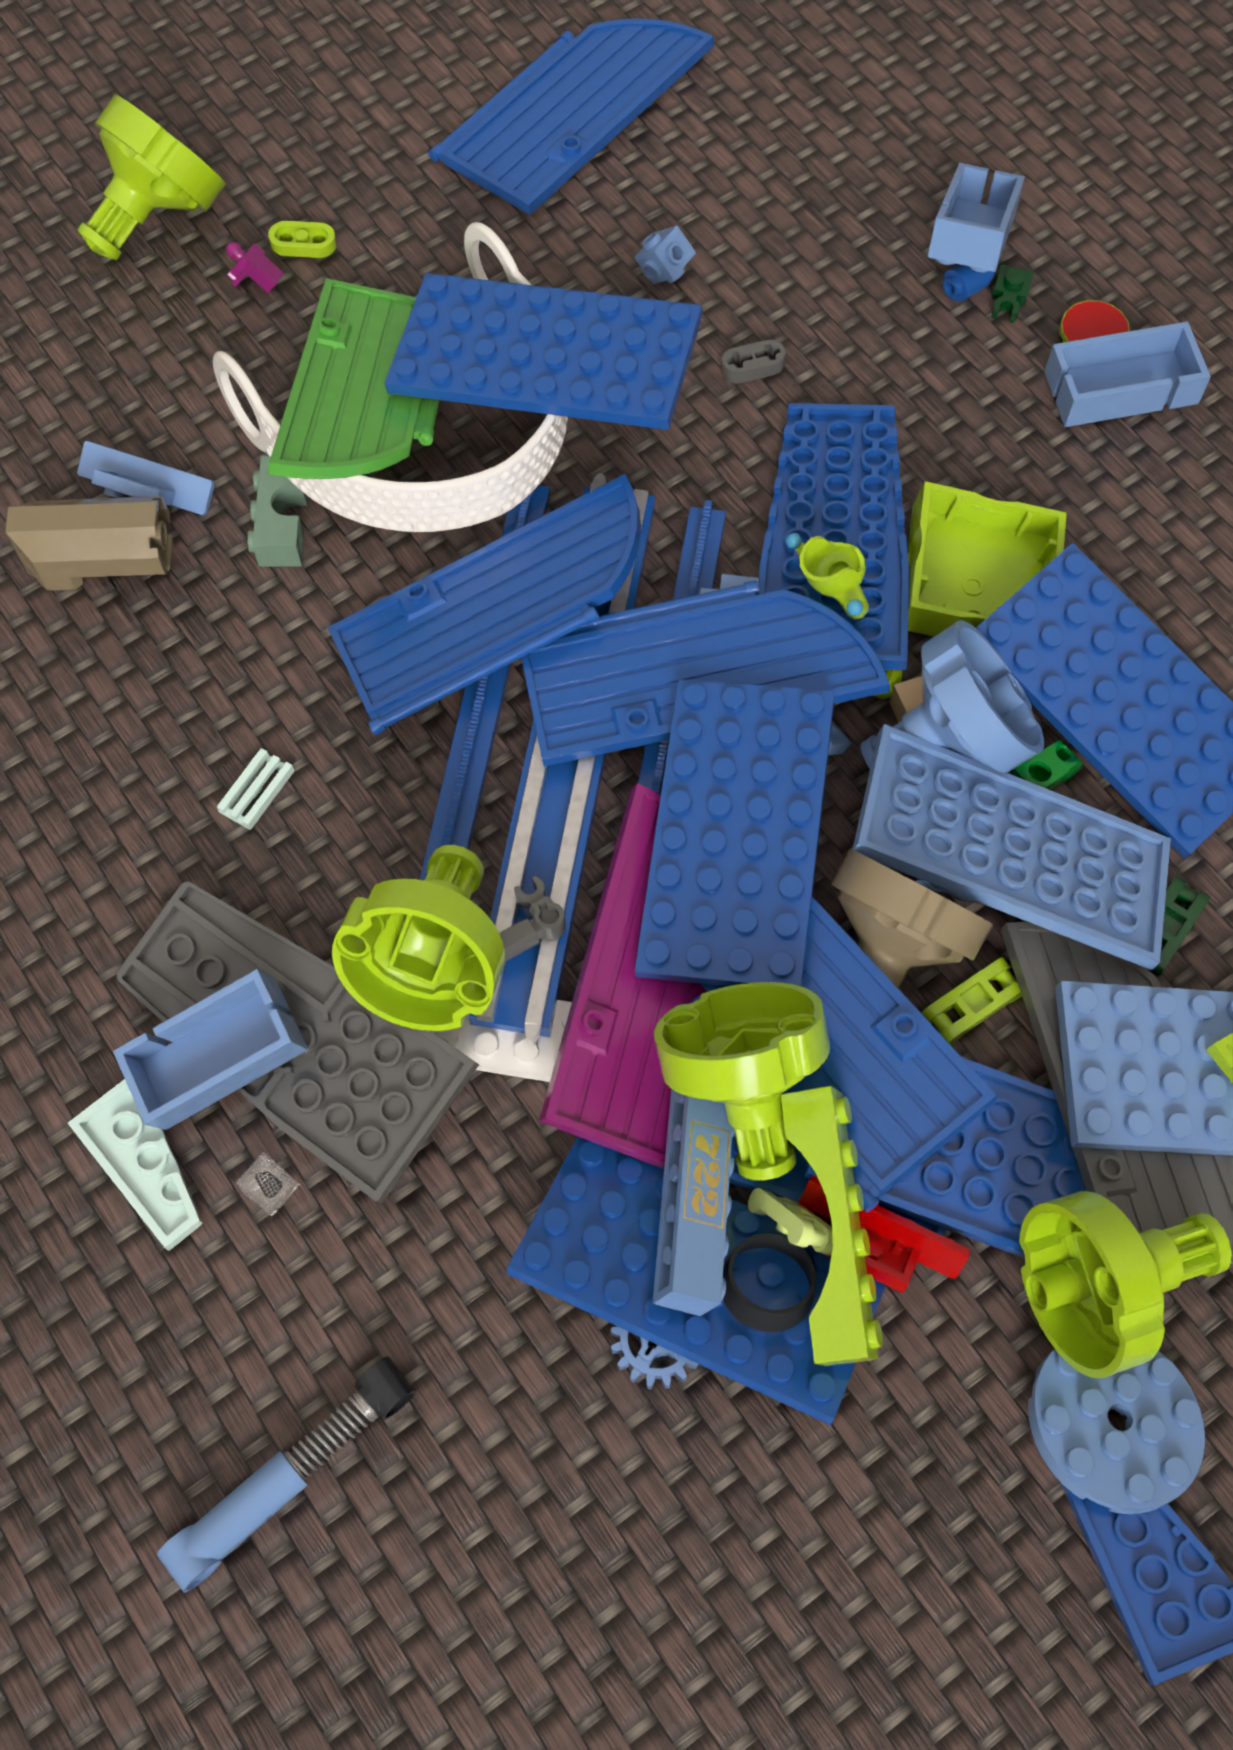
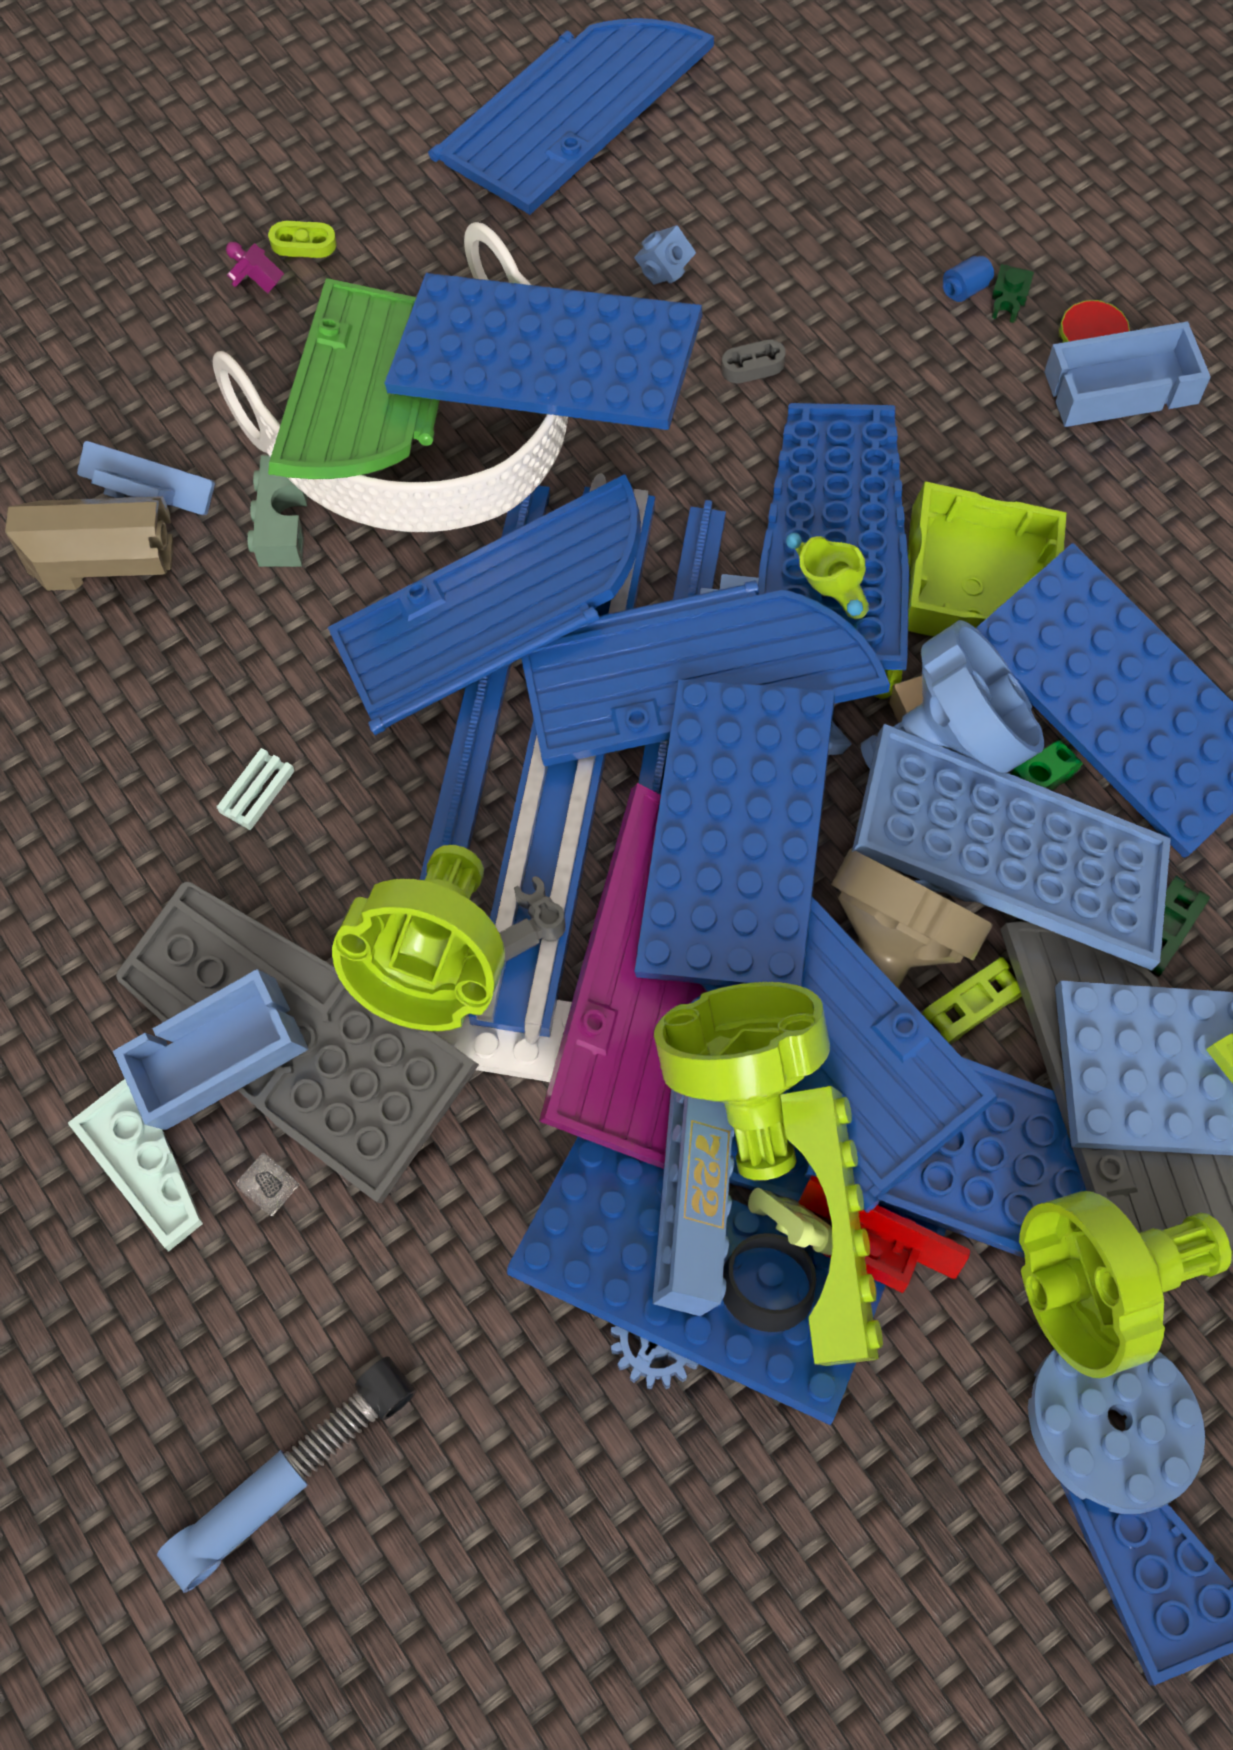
(148, 173): lime piece -> none
(973, 231): medium blue piece -> none

